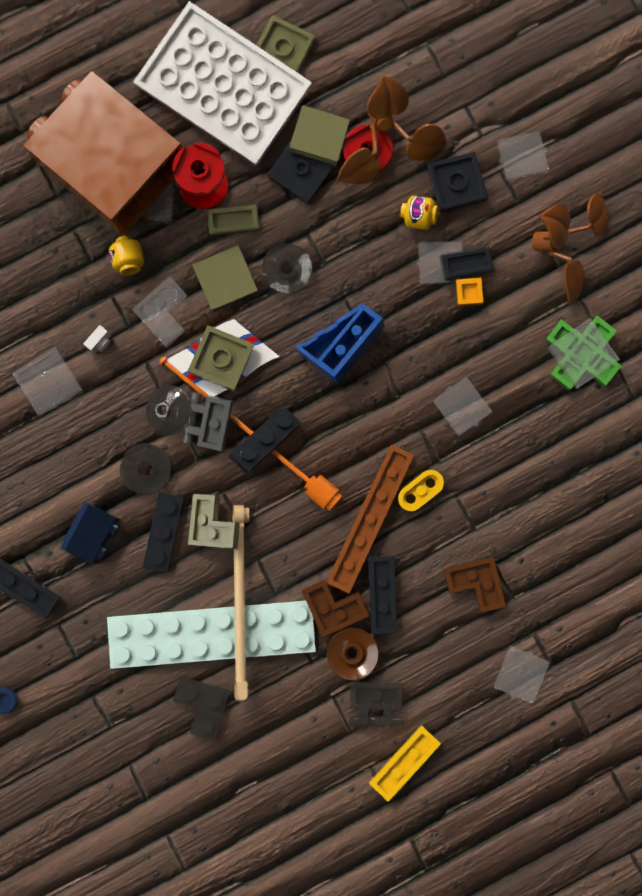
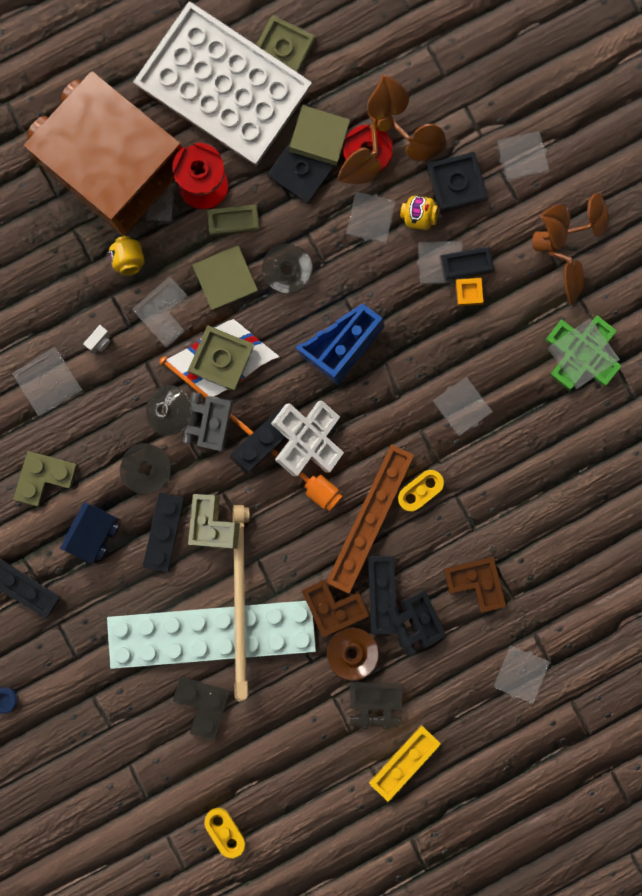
(41, 470): none -> olive plate
(224, 832): none -> yellow plate
(307, 438): none -> white plate
(370, 217): none -> clear piece
(422, 620): none -> black plate

